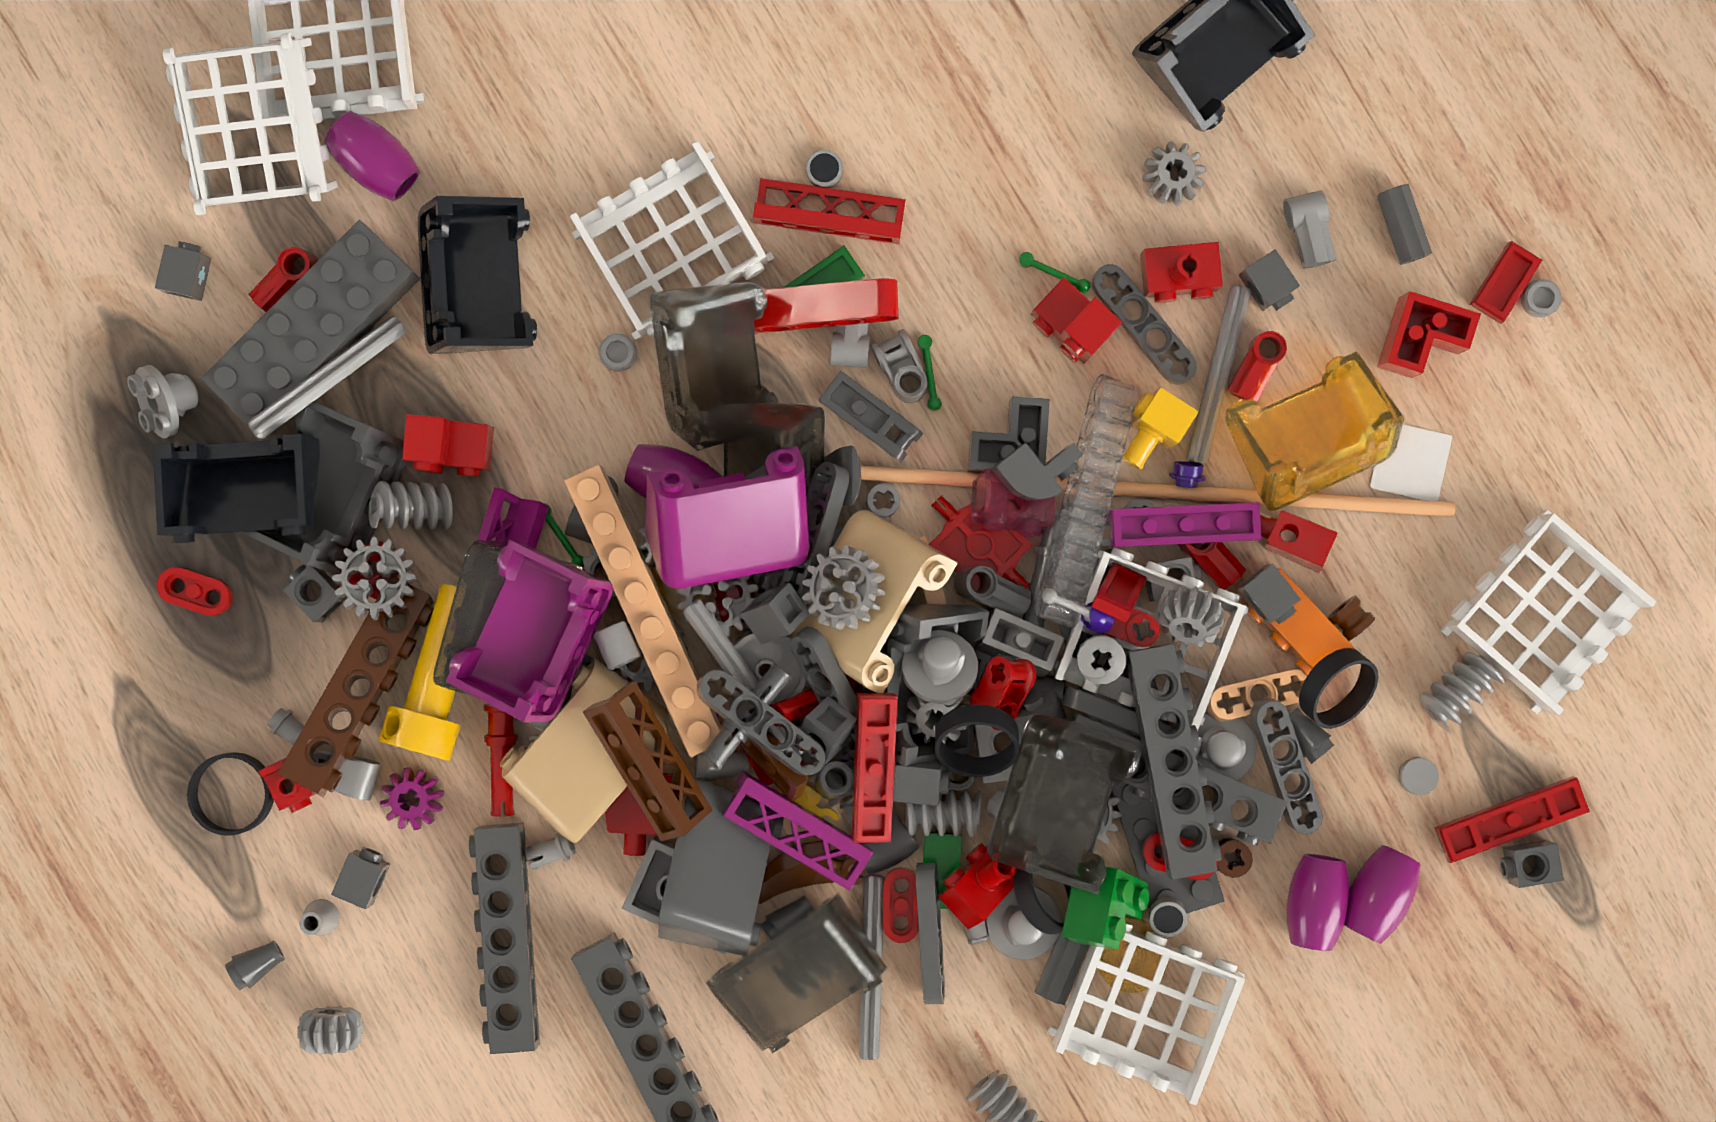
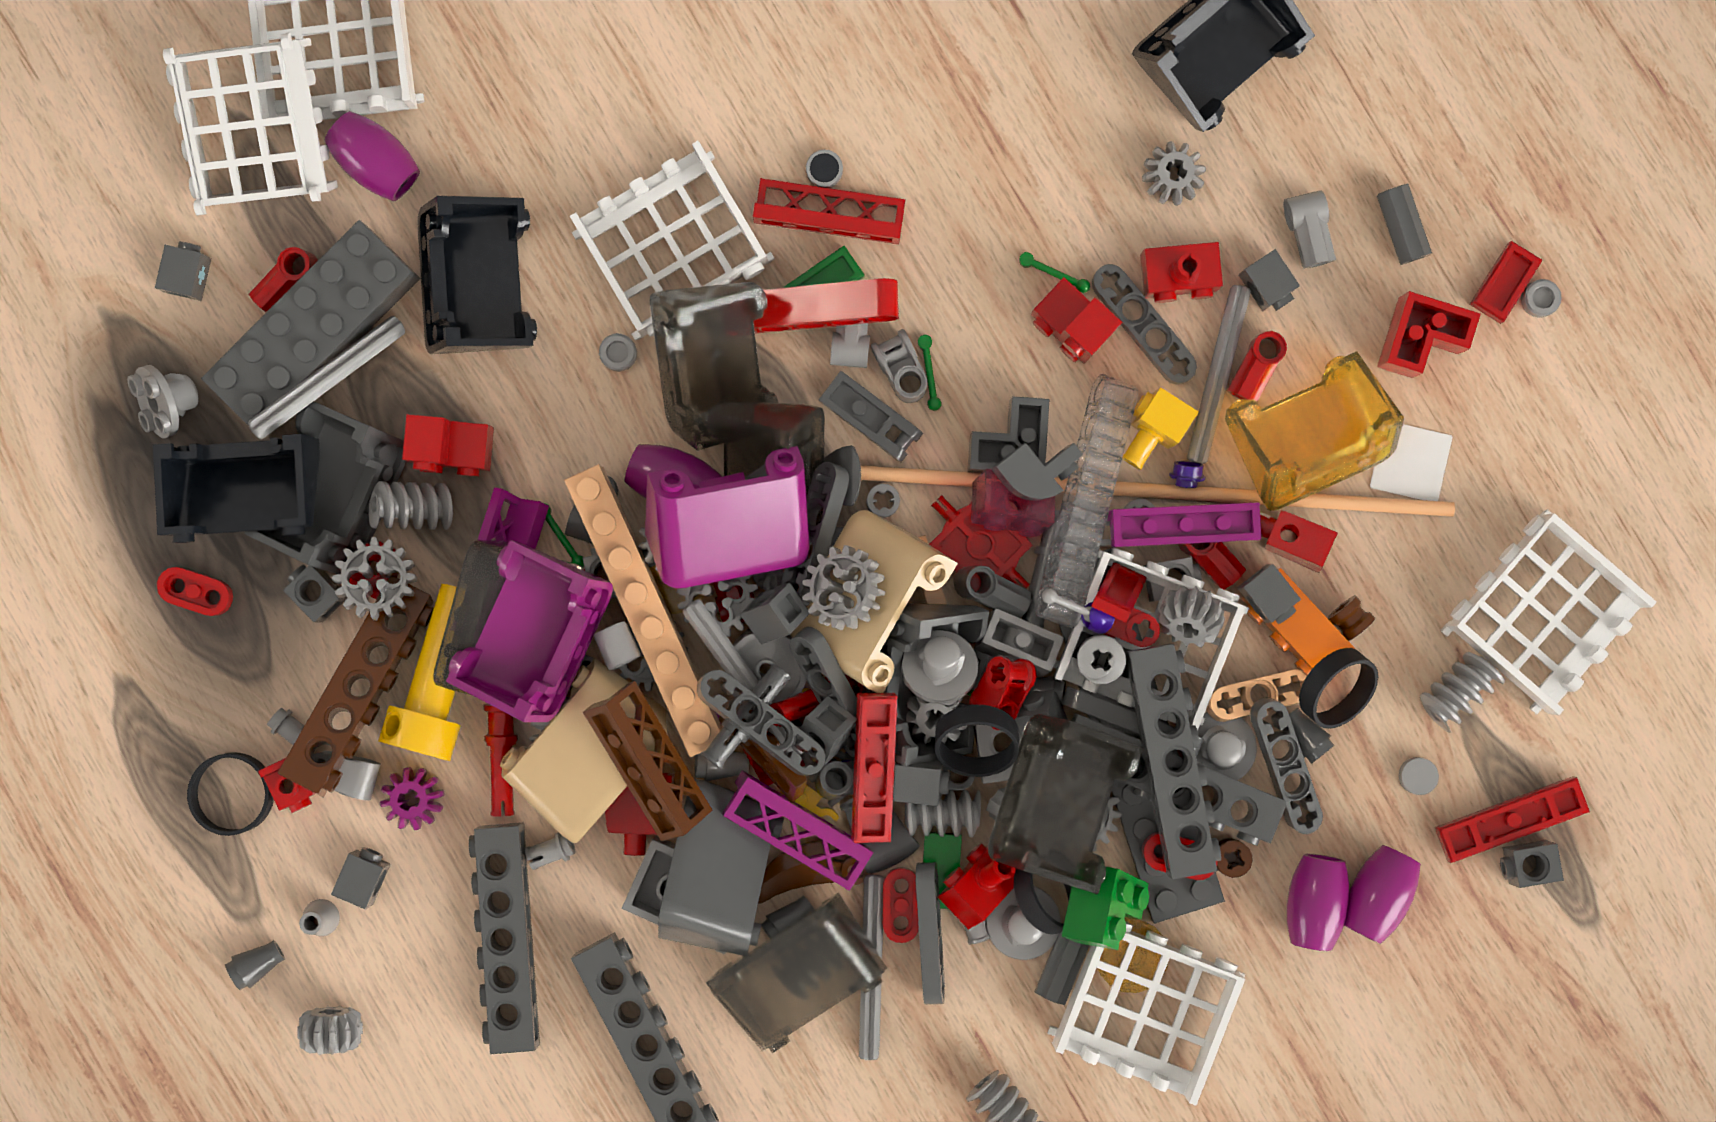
(1167, 916): tile -> none

